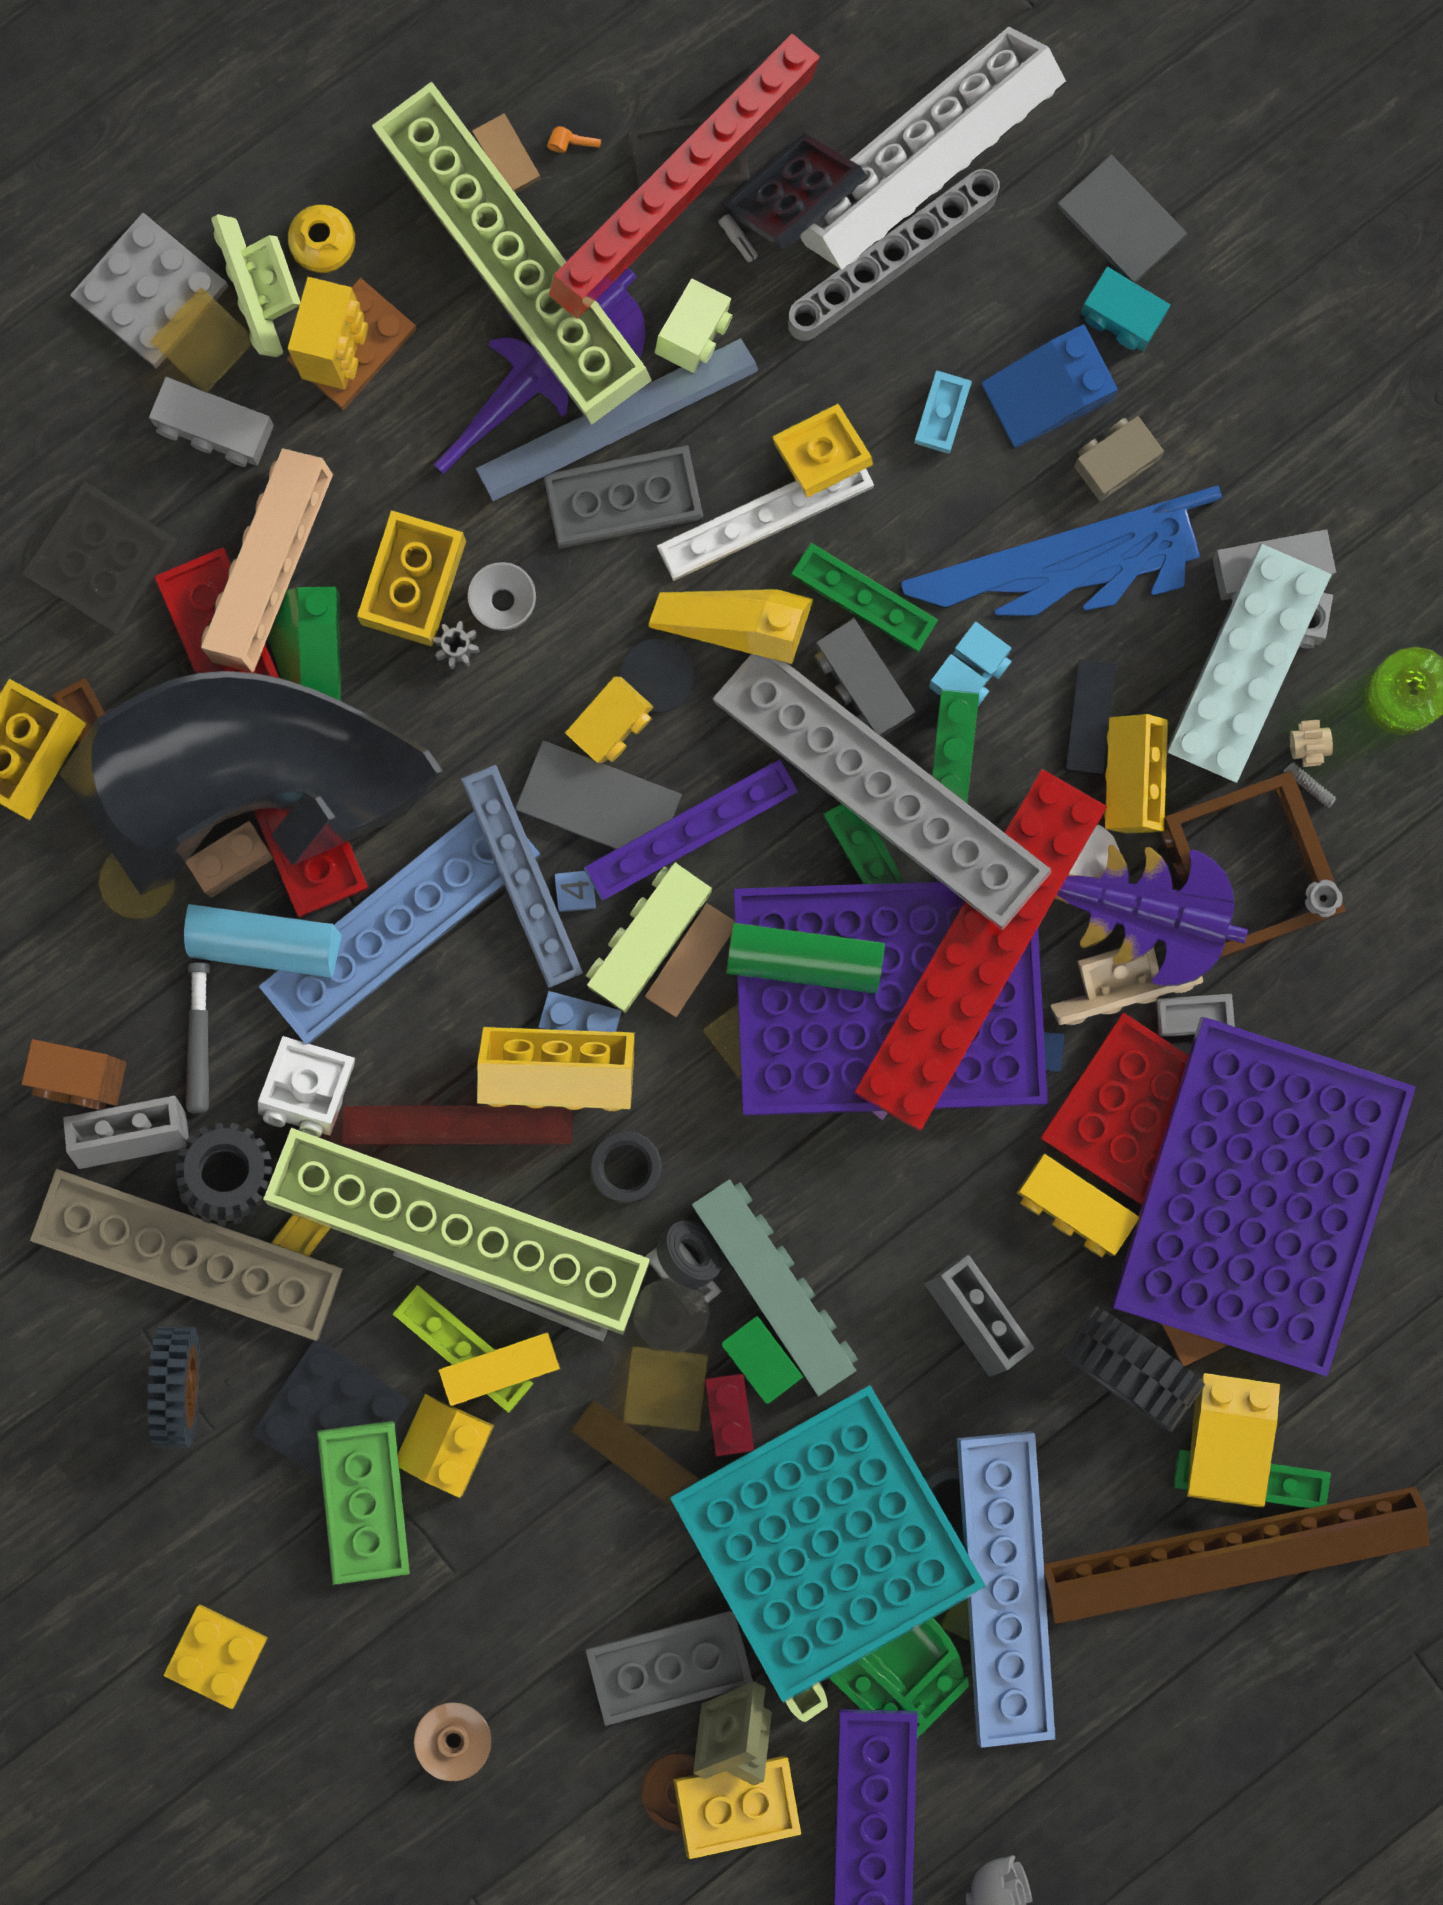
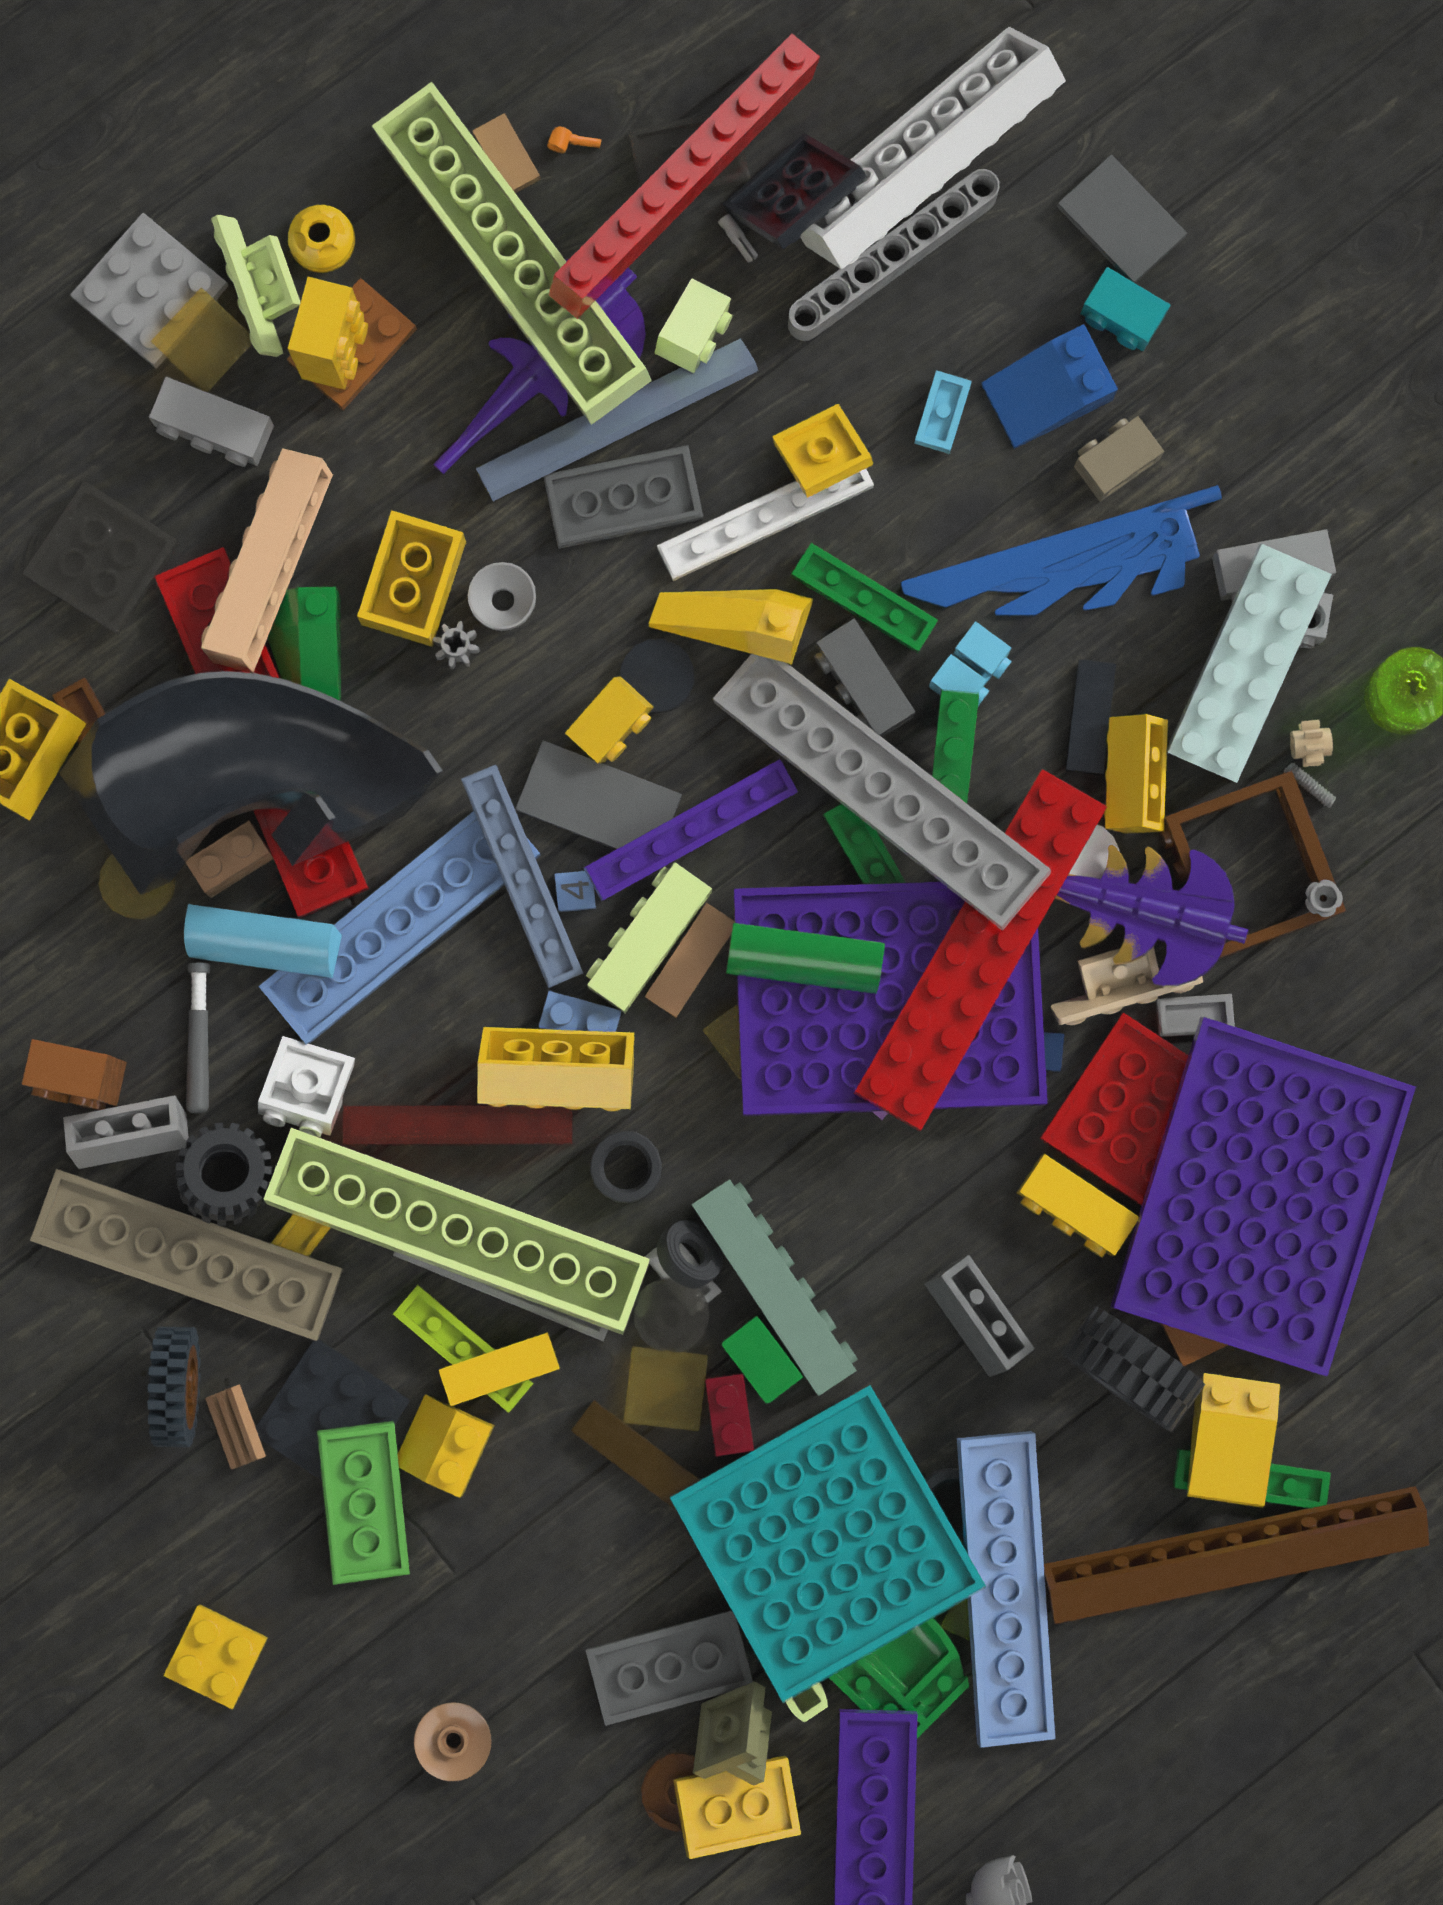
(232, 1424): none -> medium nougat tile

